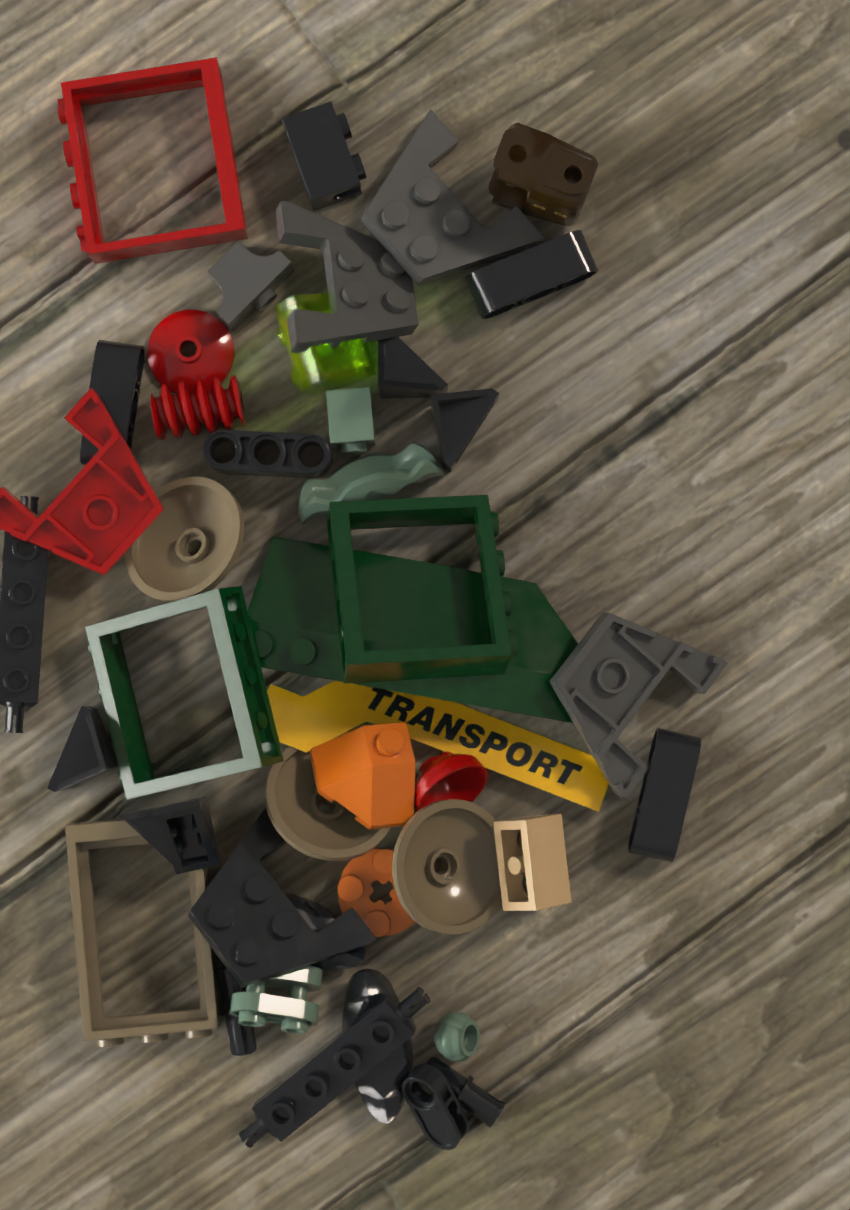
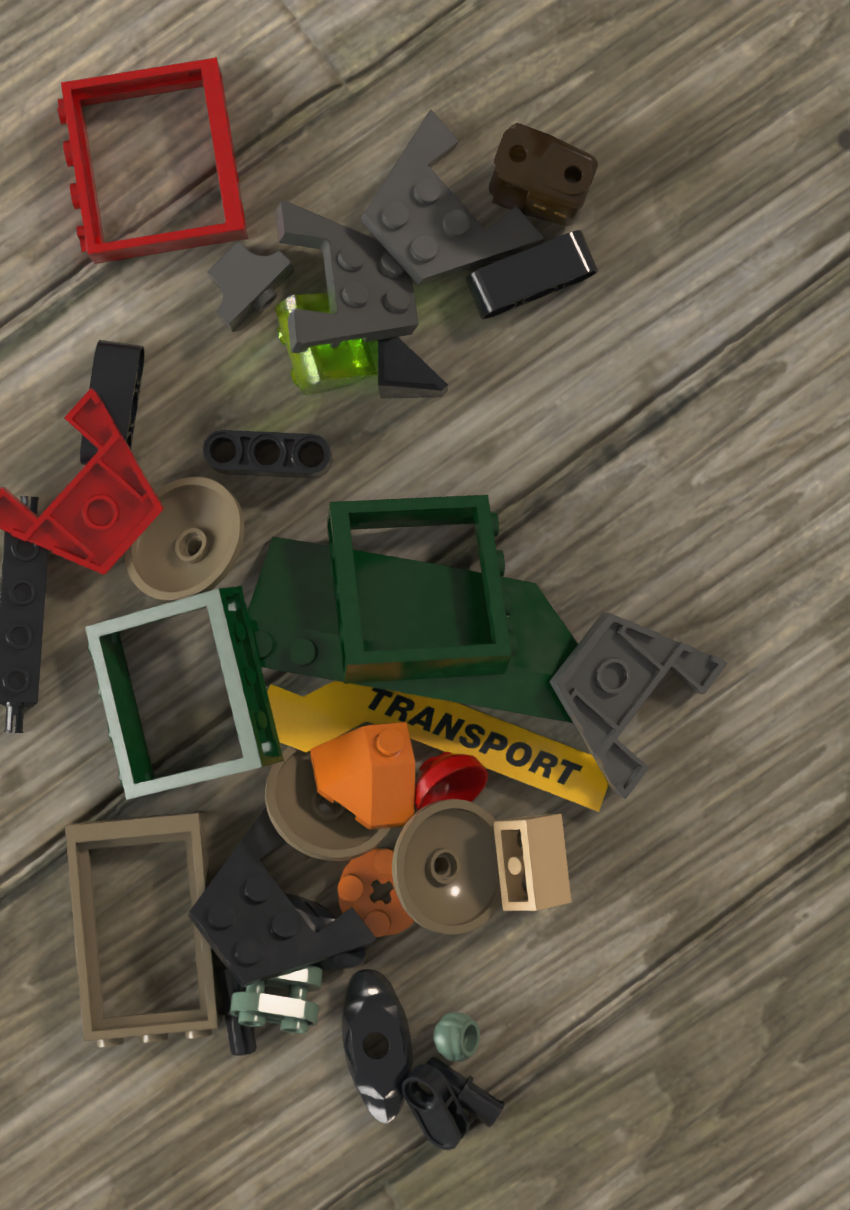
(85, 752): black slope -> none
(179, 833): black slope -> none
(197, 408): red piece -> none
(213, 353): red dish -> none
(323, 155): black brick -> none
(334, 1067): black plate -> none
(350, 420): sand green brick -> none
(367, 478): sand green piece -> none
(457, 420): black slope -> none
(664, 795): black beam -> none

